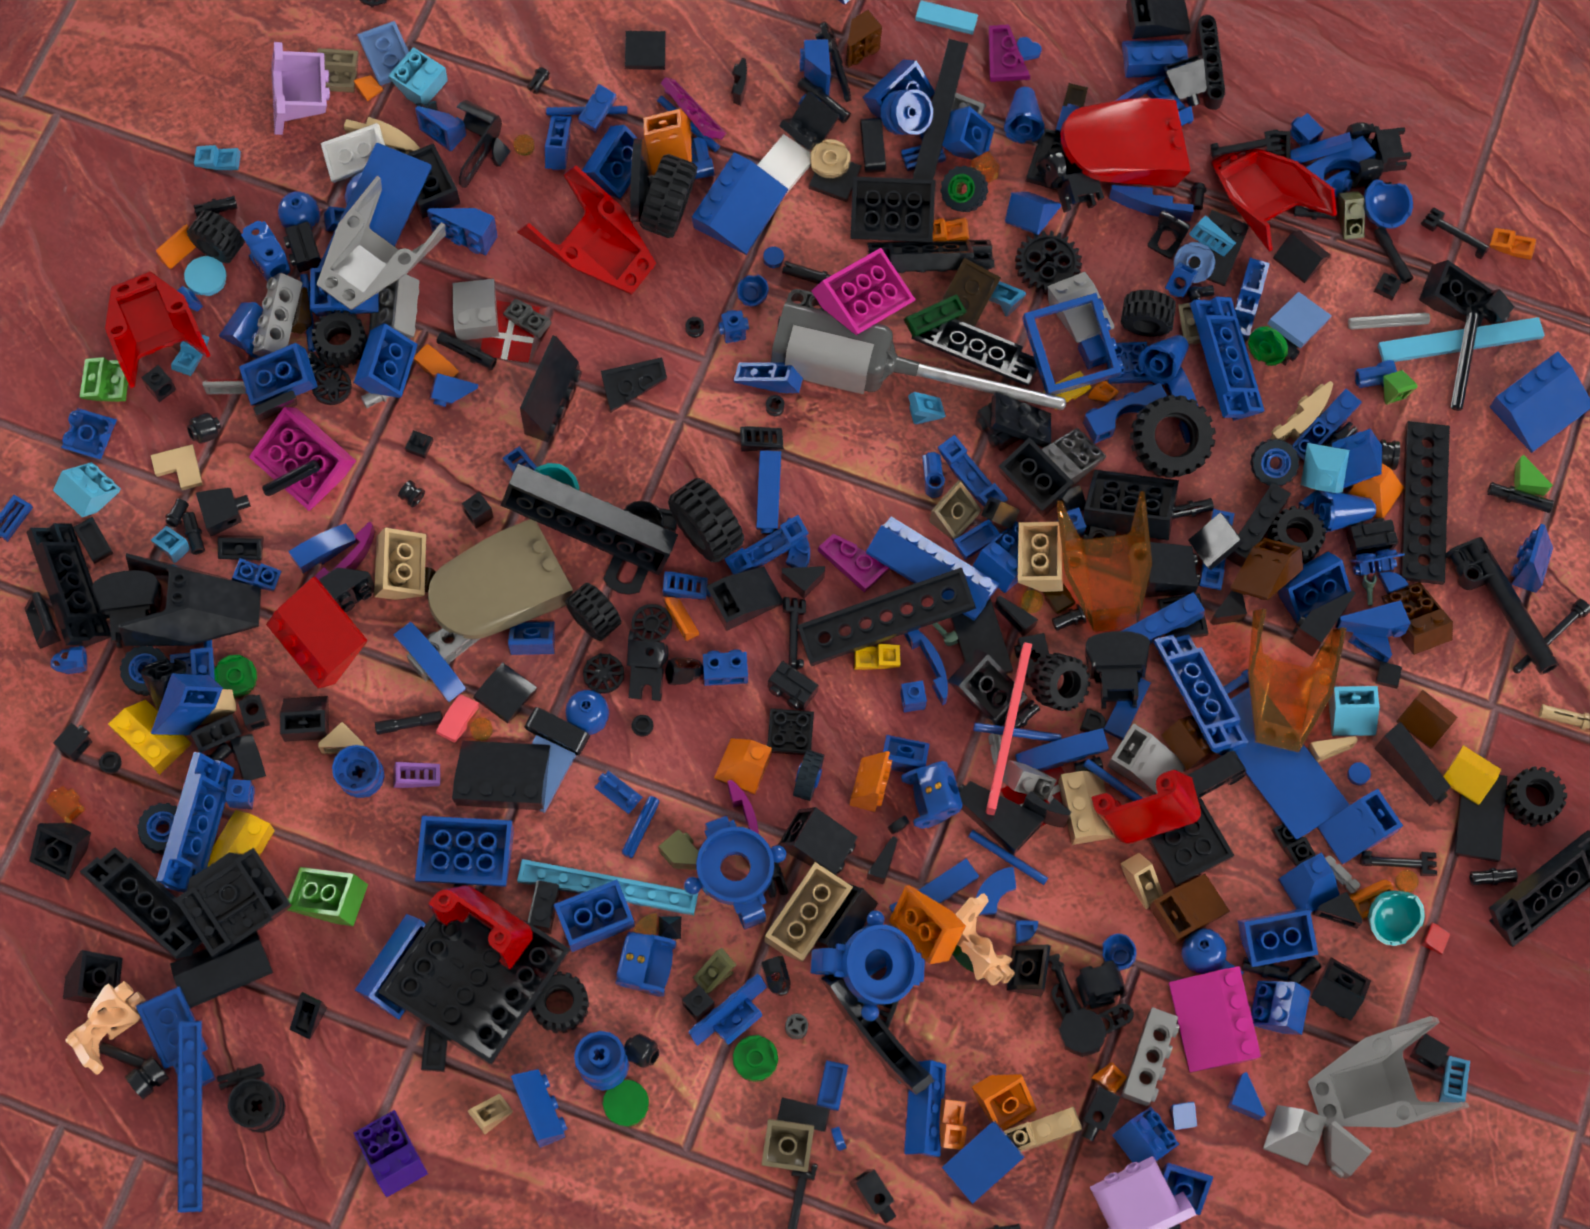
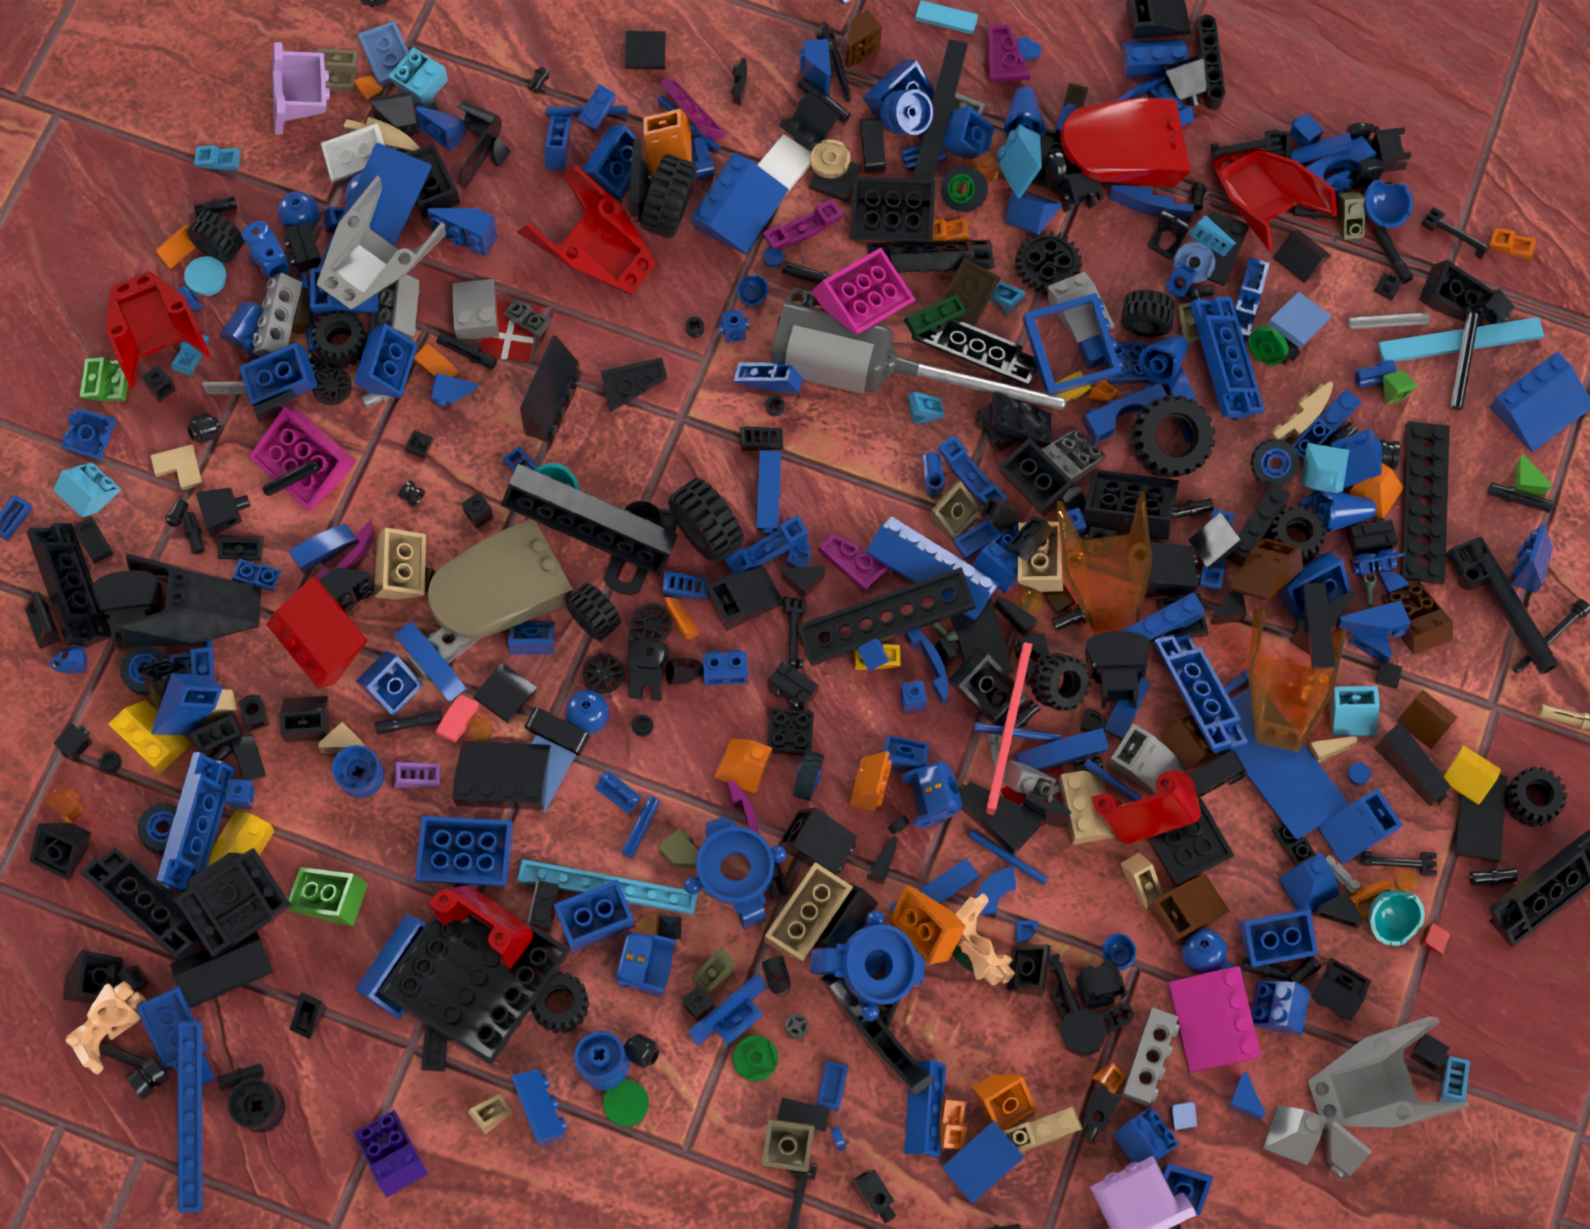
(133, 976): none -> black tile
(171, 543): dark azure slope -> none
(236, 674): green tile -> none
(389, 682): none -> blue slope
(396, 111): none -> black slope
(524, 145): clear yellow tile -> none
(804, 227): none -> magenta slope
(873, 654): none -> blue slope
(947, 650): none -> black tile
(1020, 159): none -> dark azure slope
(1030, 538): none -> black slope
(1318, 626): none -> black tile

